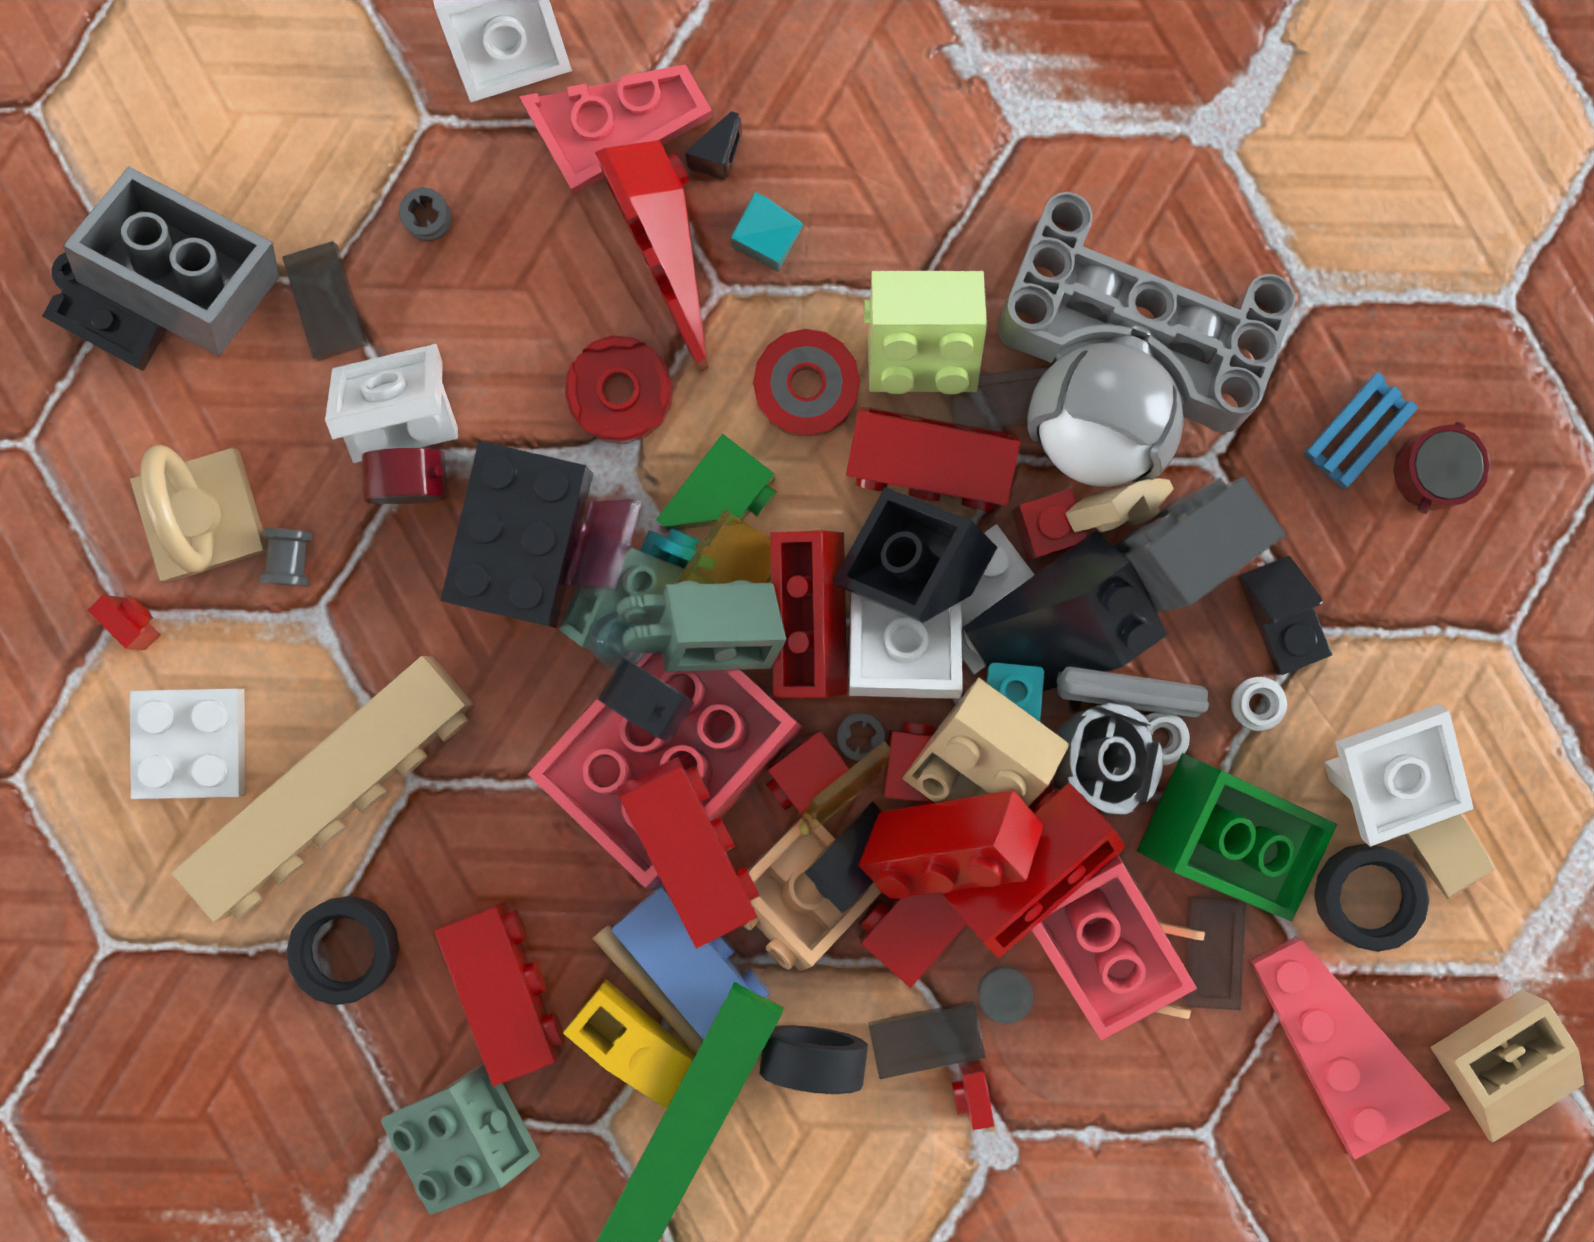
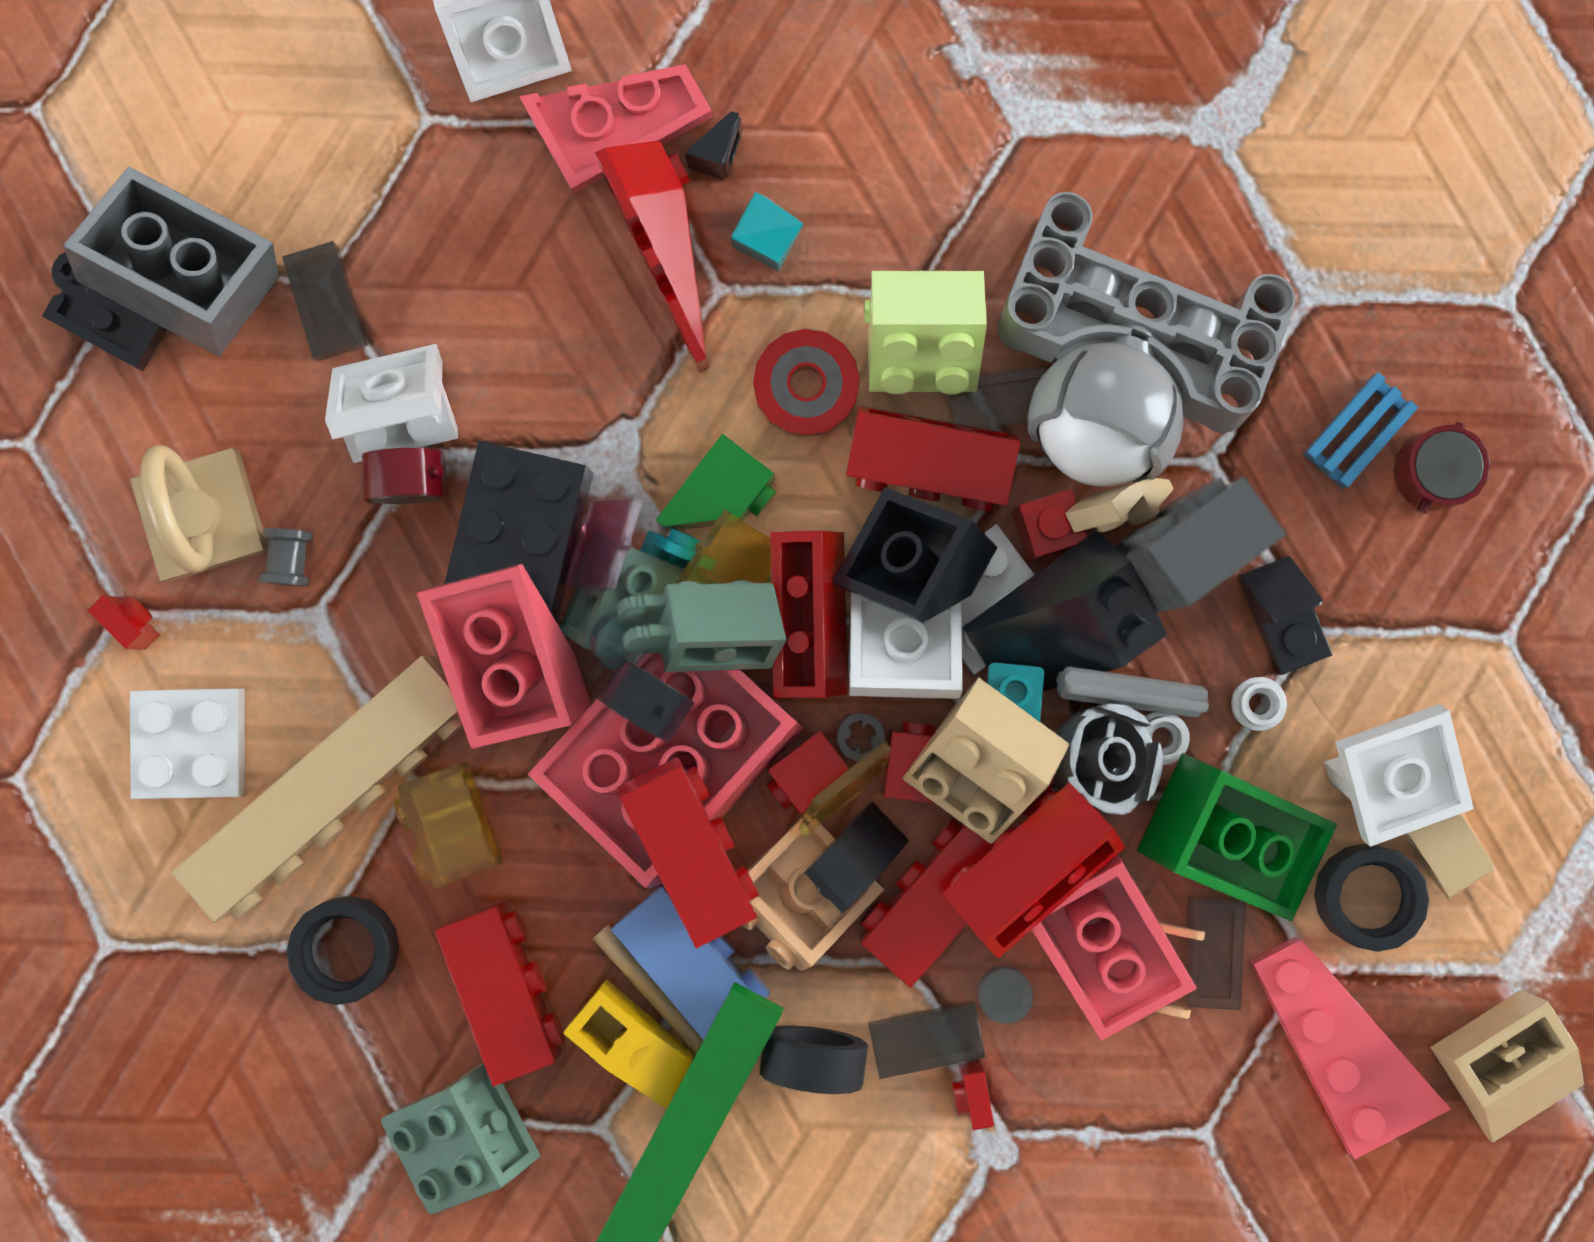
(416, 198): dark grey bush -> none
(448, 825): none -> clear yellow brick
(503, 656): none -> coral slope
(613, 358): red tile -> none
(952, 845): red brick -> none

